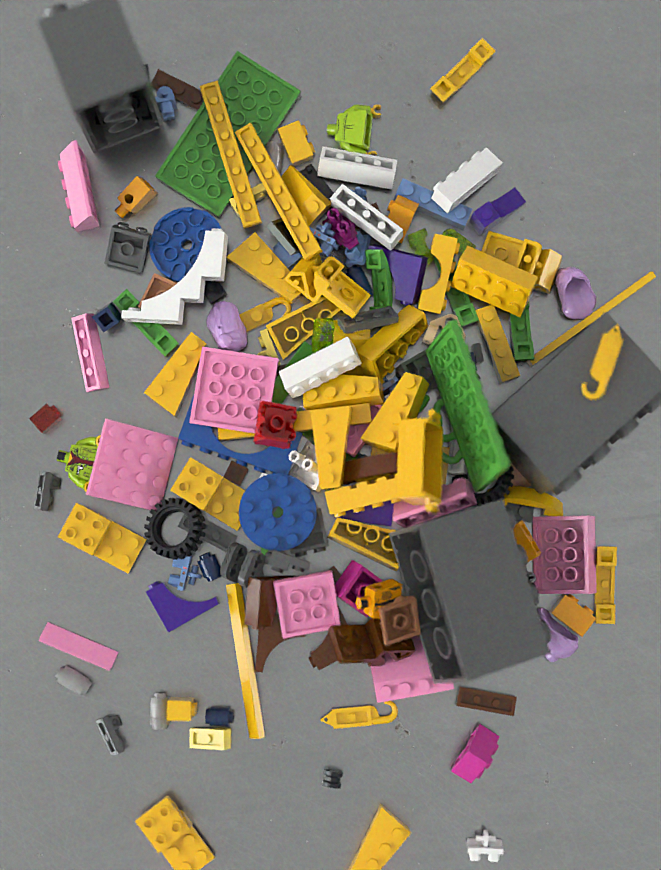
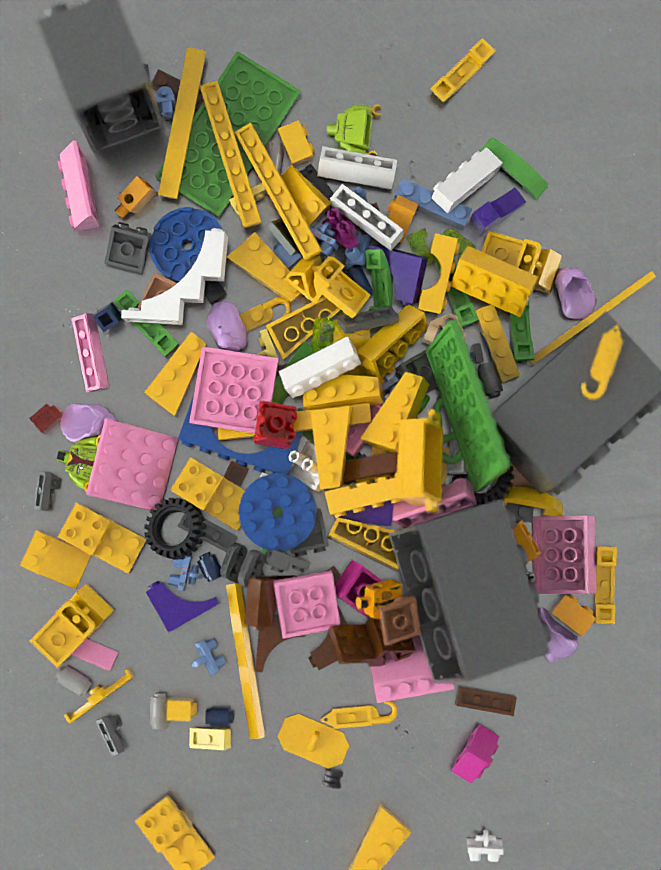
(55, 559): none -> yellow slope
(72, 625): none -> yellow piece
(84, 421): none -> lavender hair
(98, 695): none -> yellow plate
(182, 123): none -> yellow tile
(212, 664): none -> medium blue hips
(313, 741): none -> yellow shield
(490, 379): none -> light grey head
(517, 168): none -> bright green slope

